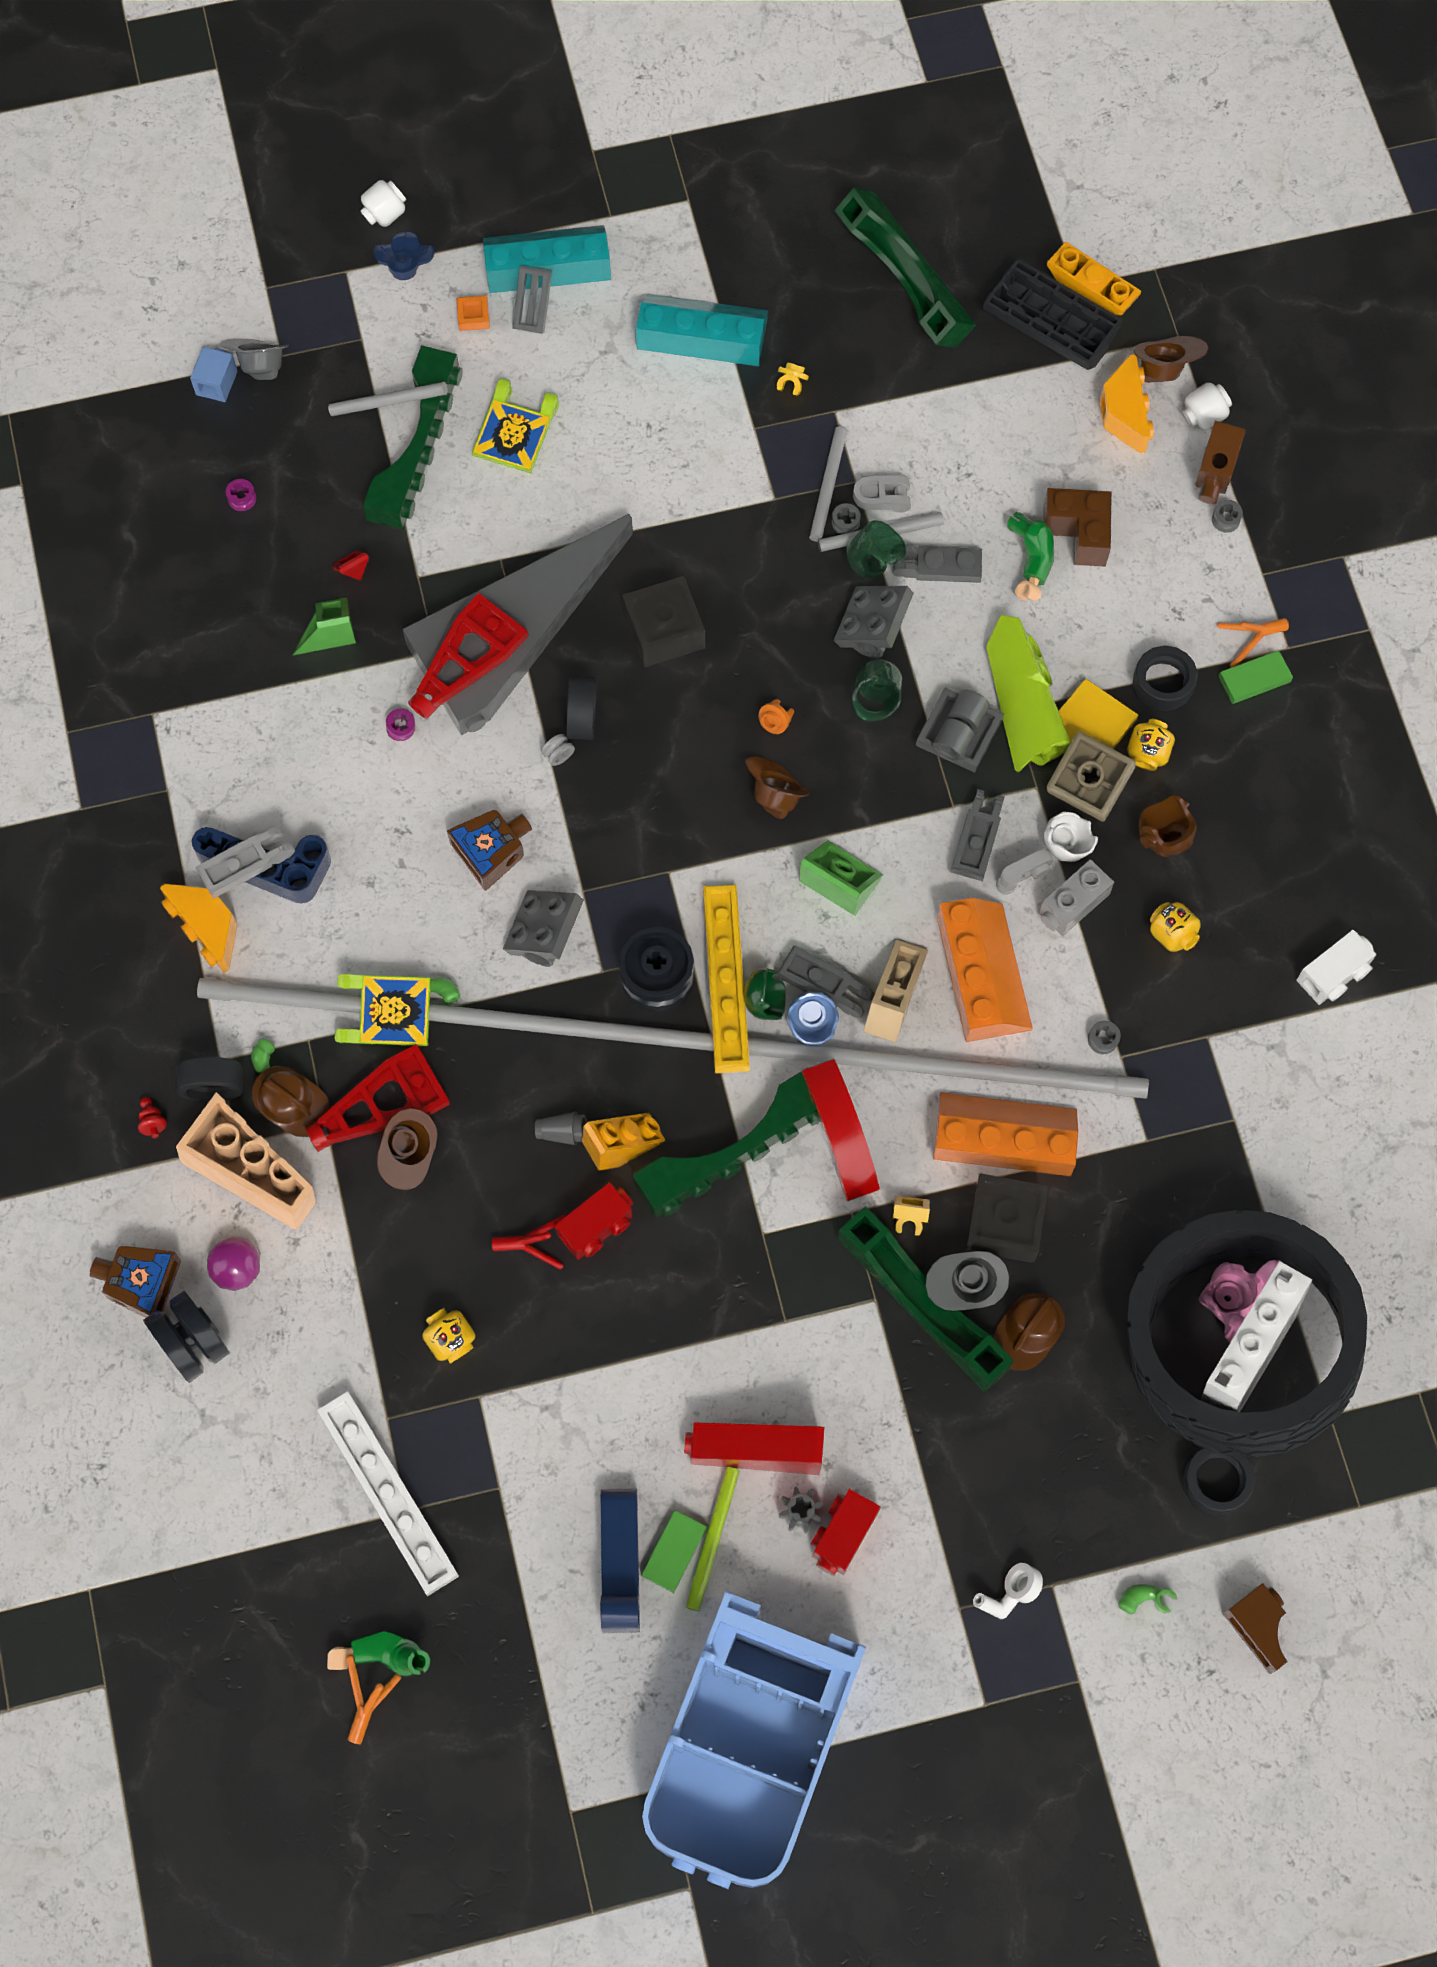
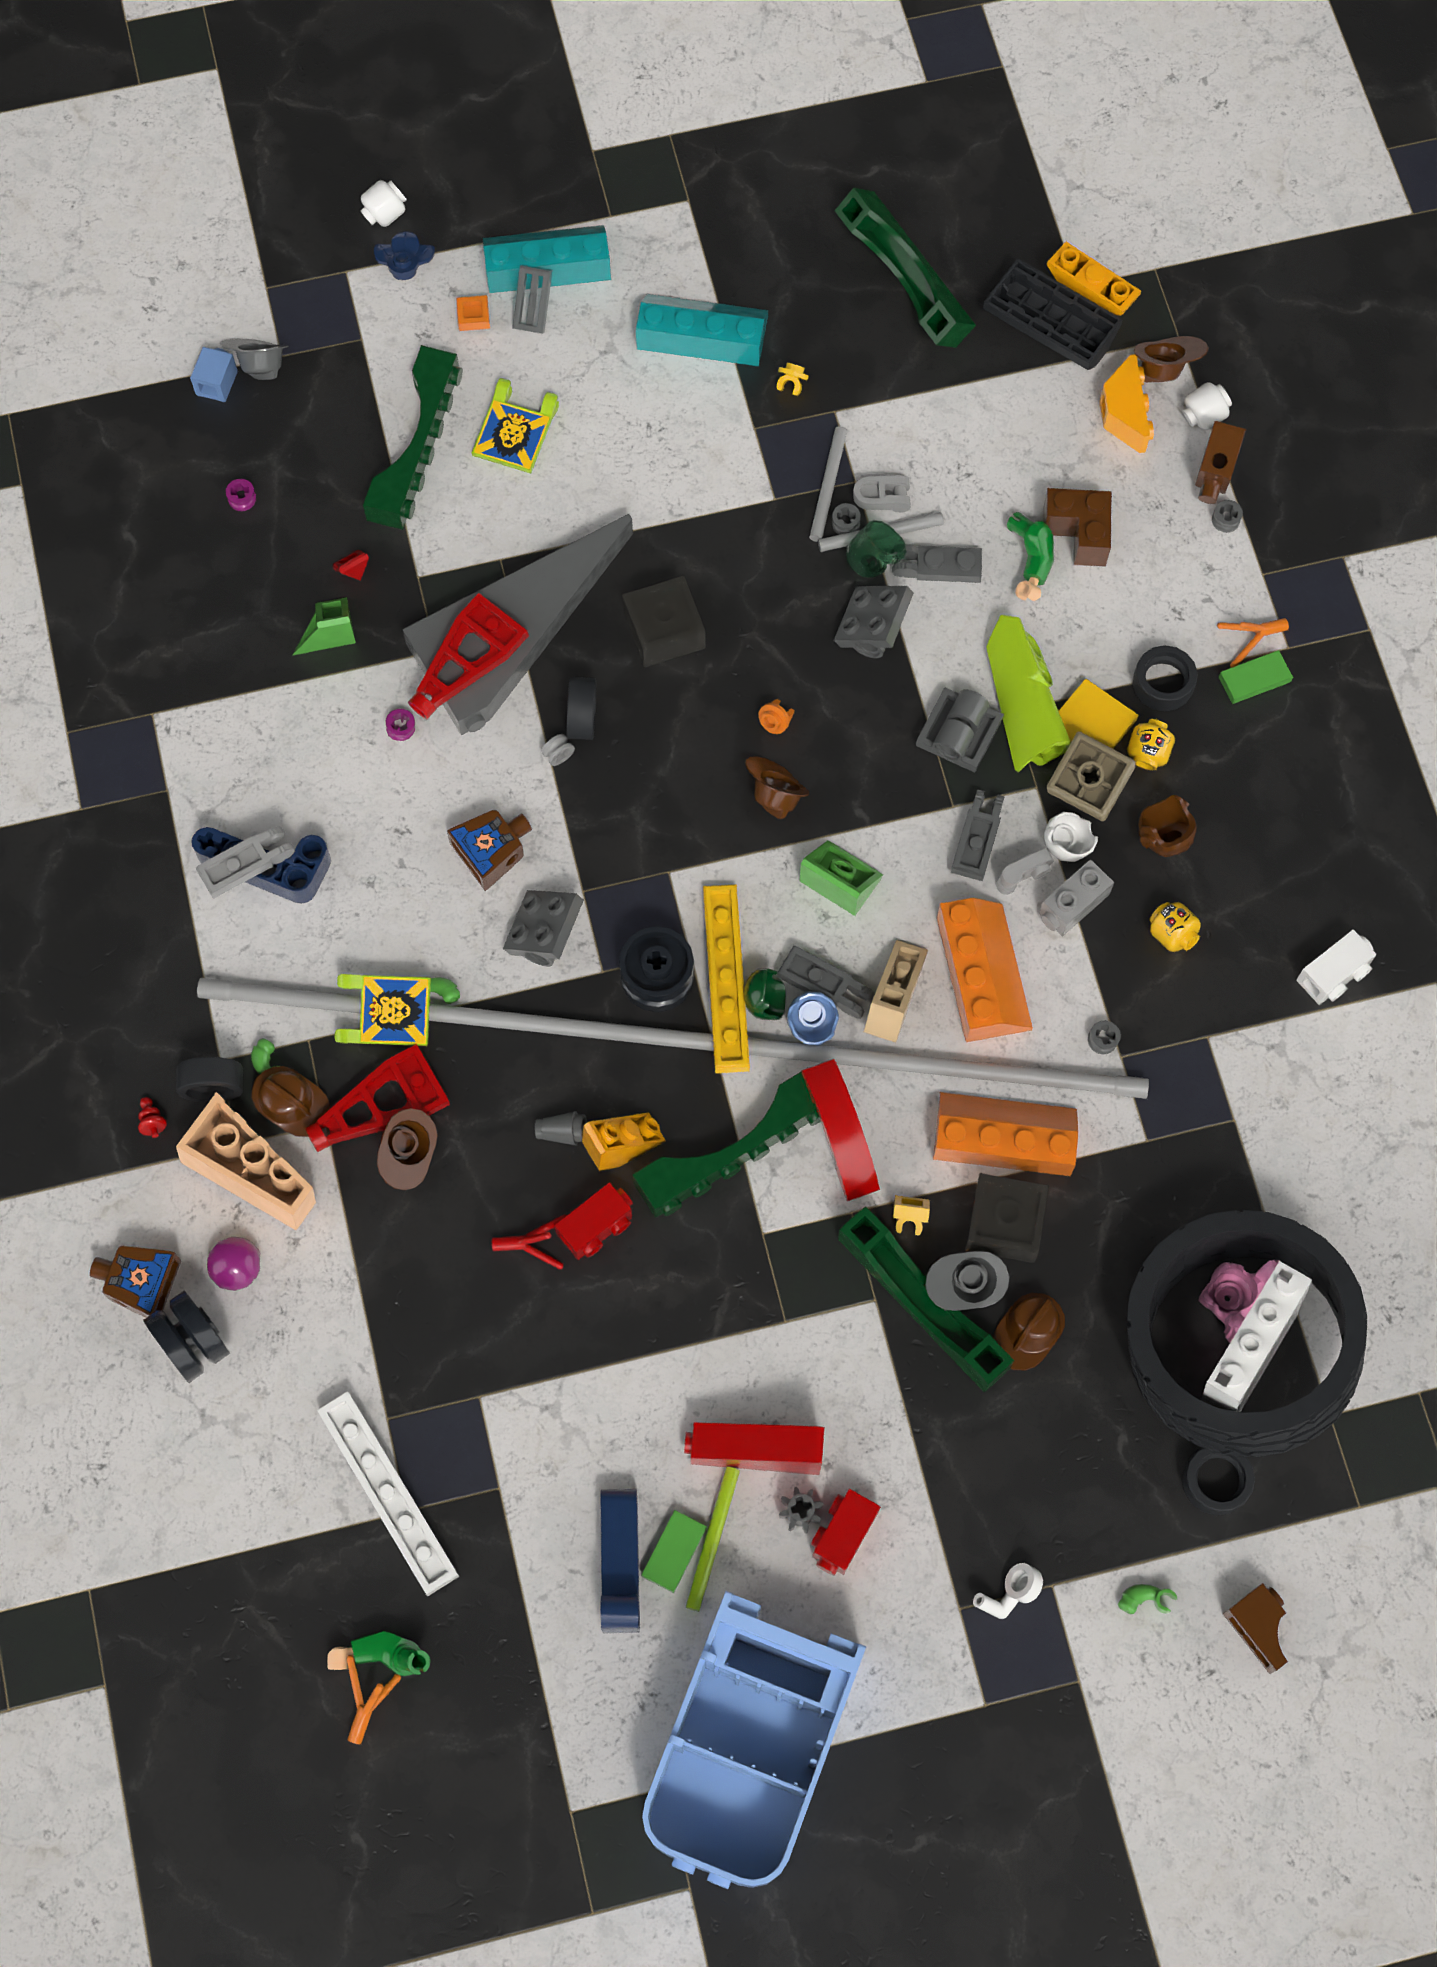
(204, 921): light orange slope -> none
(387, 399): light grey bar -> none
(448, 1335): yellow head -> none
(888, 688): clear green helmet -> none

